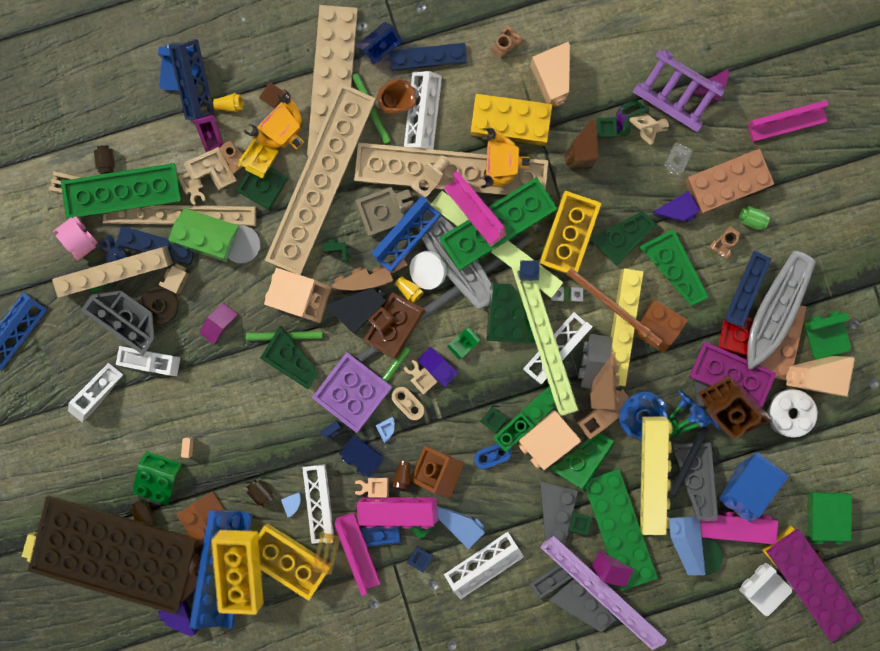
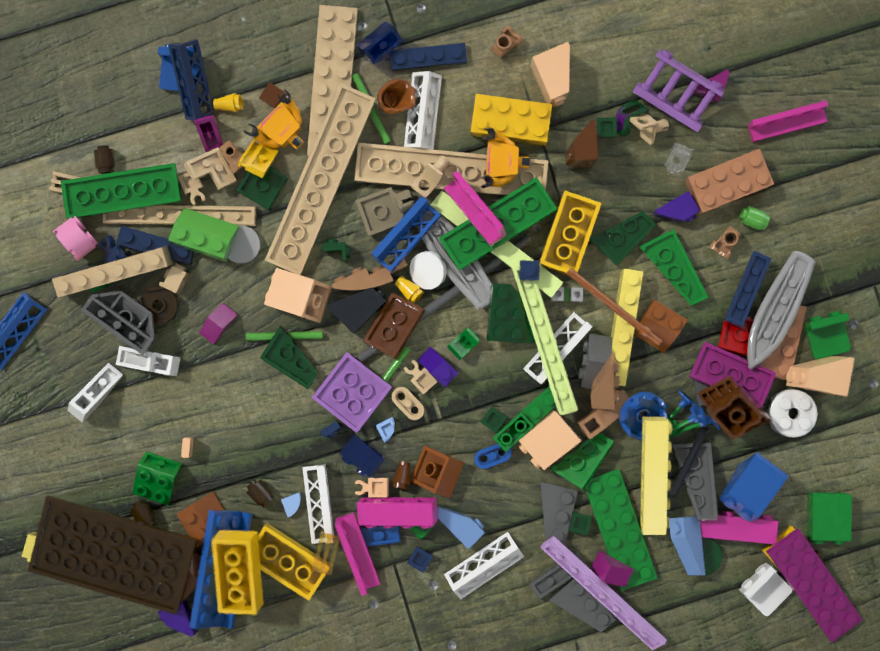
(381, 320): reddish brown tile -> none

